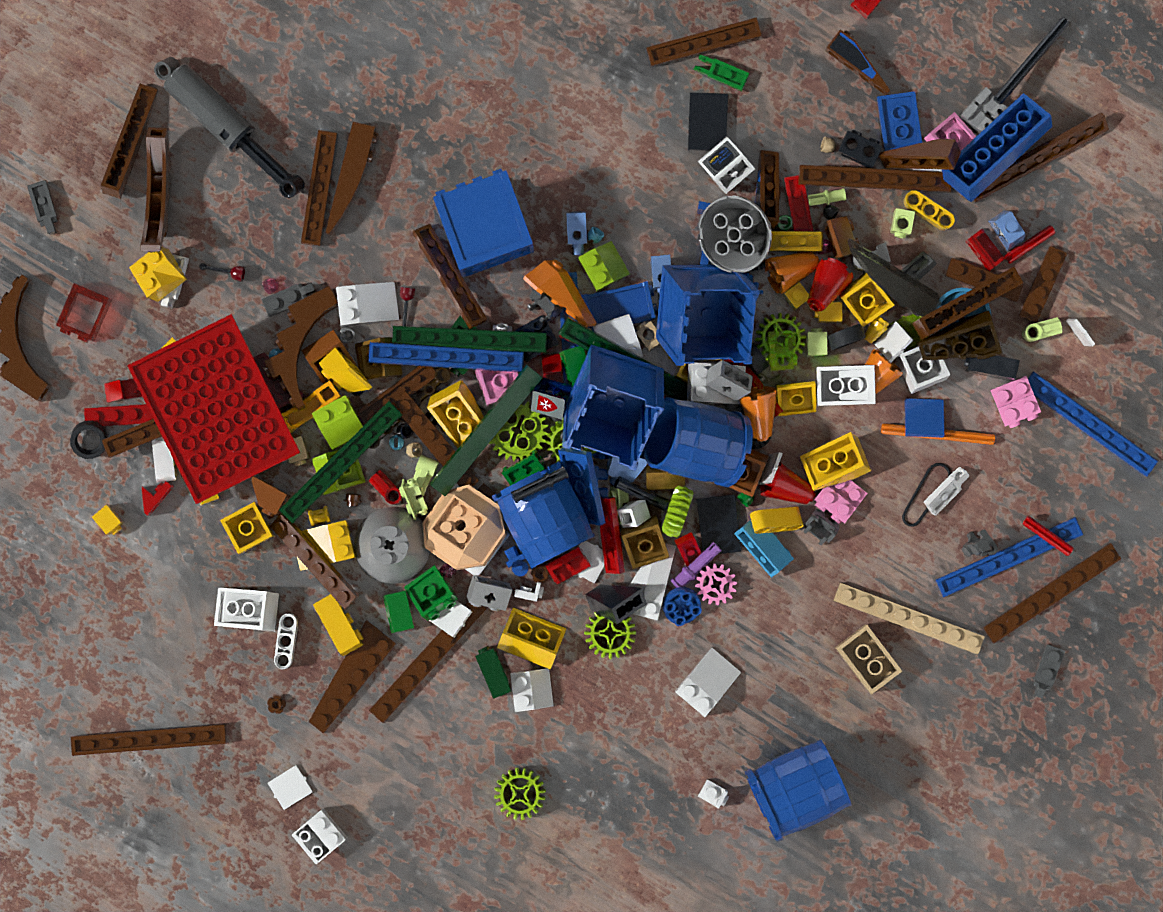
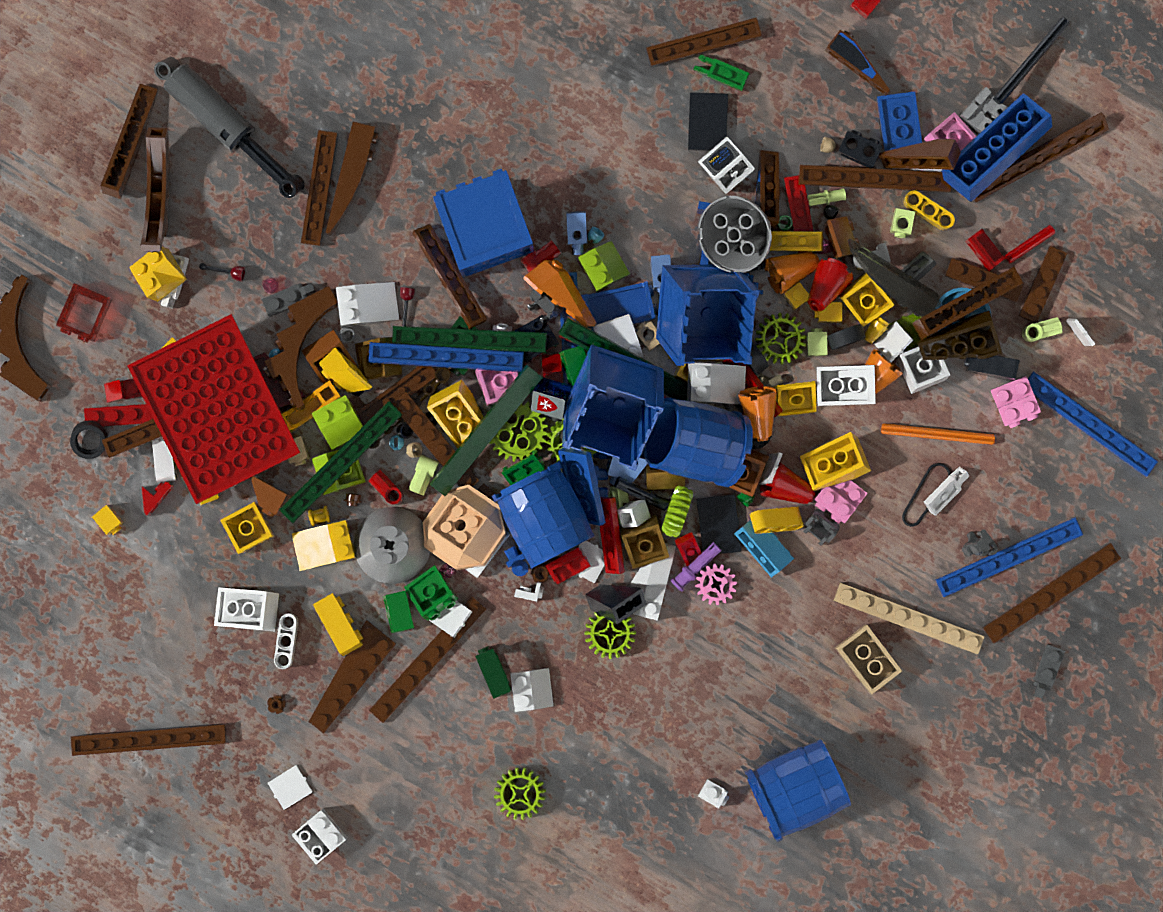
(43, 205): dark grey hinge -> none
(314, 561): reddish brown plate -> none
(410, 491): yellowish green hinge -> none
(484, 586): light grey brick -> none
(531, 638): yellow slope -> none
(540, 484): black pin -> none
(547, 252): none -> red piece
(681, 605): blue tile -> none
(708, 682): white slope -> none
(729, 380): light grey brick -> none
(776, 350): clear neon green brick -> none
(924, 418): blue tile -> none
(1007, 229): medium blue torso -> none
(1047, 535): red axle -> none

